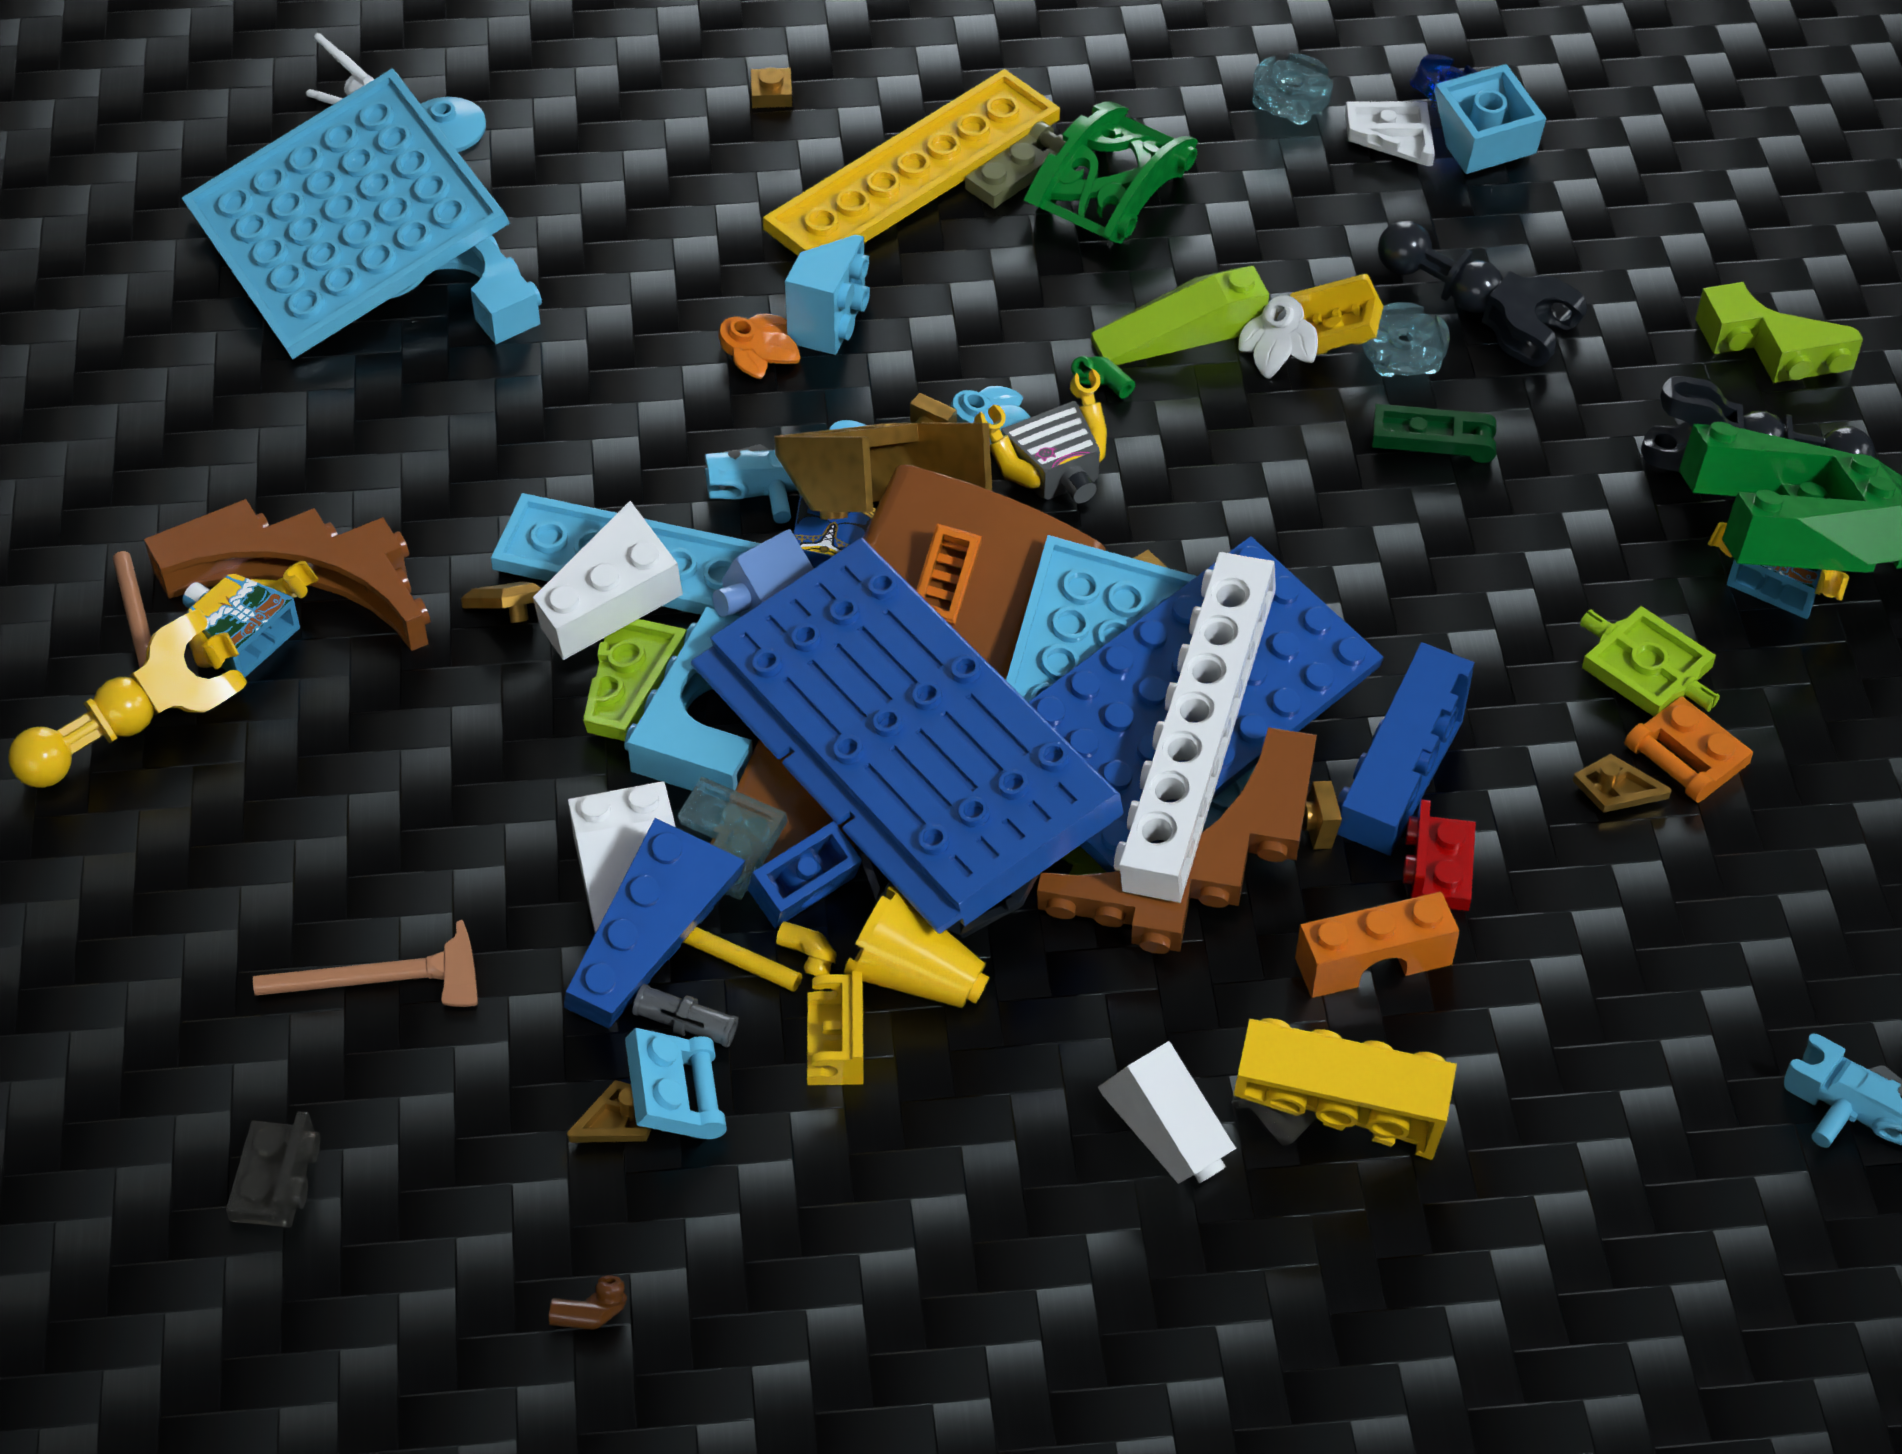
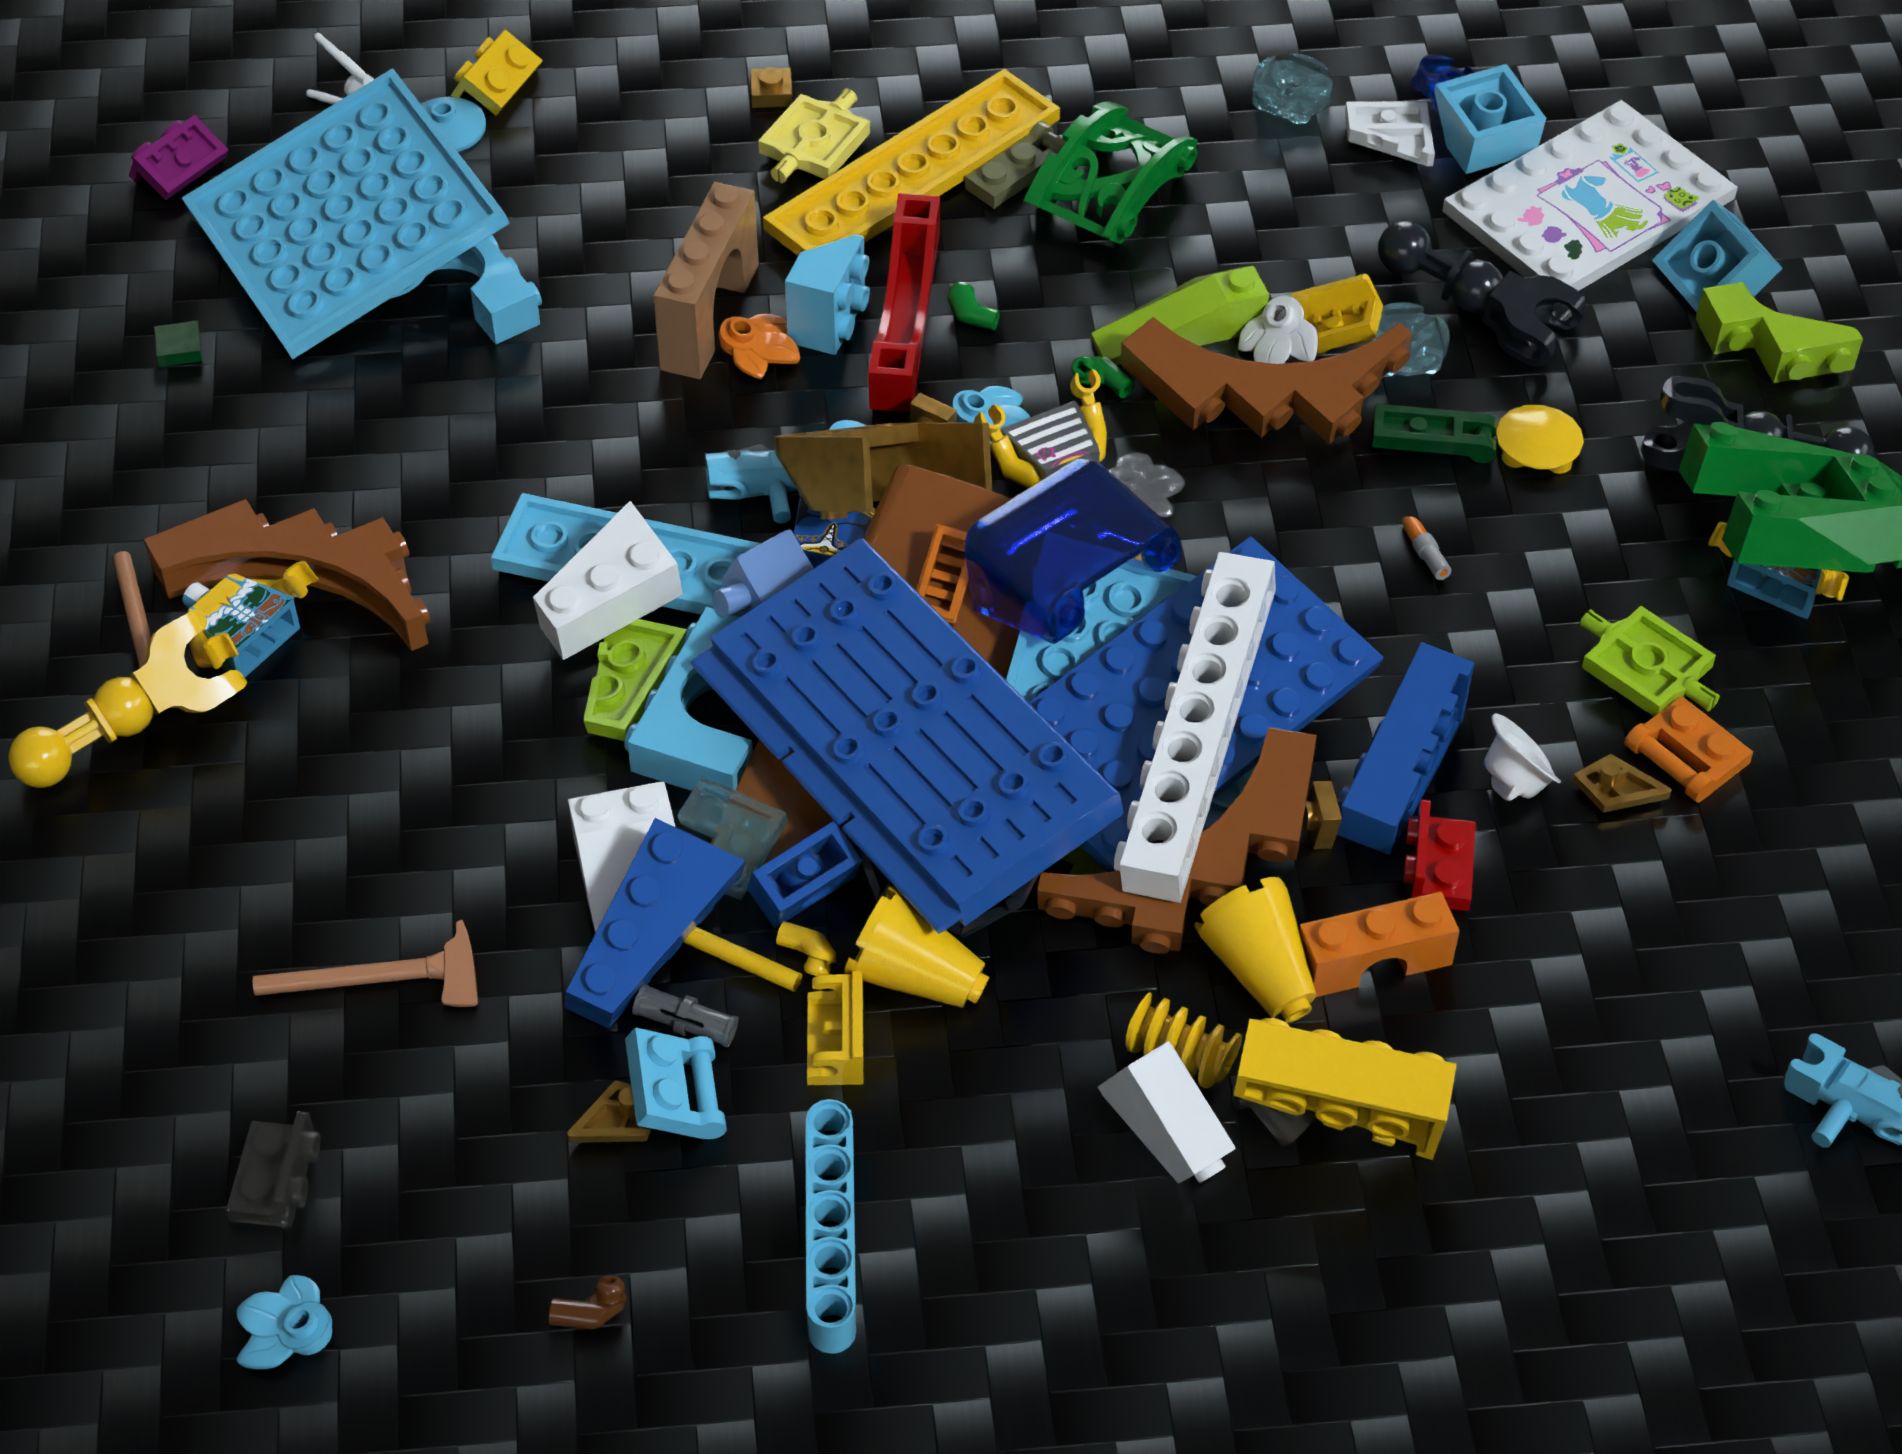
(177, 157): none -> magenta bracket
(178, 343): none -> dark green tile
(283, 1324): none -> medium azure plate
(497, 73): none -> yellow bracket
(510, 595): pearl gold piece -> none
(714, 253): none -> medium nougat arch
(814, 136): none -> light yellow plate
(830, 1245): none -> medium azure beam
(904, 316): none -> red arch
(966, 307): none -> green arm
(1057, 540): none -> clear blue windscreen
(1149, 482): none -> clear plate
(1197, 1050): none -> yellow piece
(1262, 947): none -> yellow cone
(1263, 395): none -> dark orange arch
(1426, 548): none -> light grey piece
(1516, 762): none -> white piece
(1539, 438): none -> yellow dish
(1589, 198): none -> white plate
(1715, 252): none -> medium azure slope

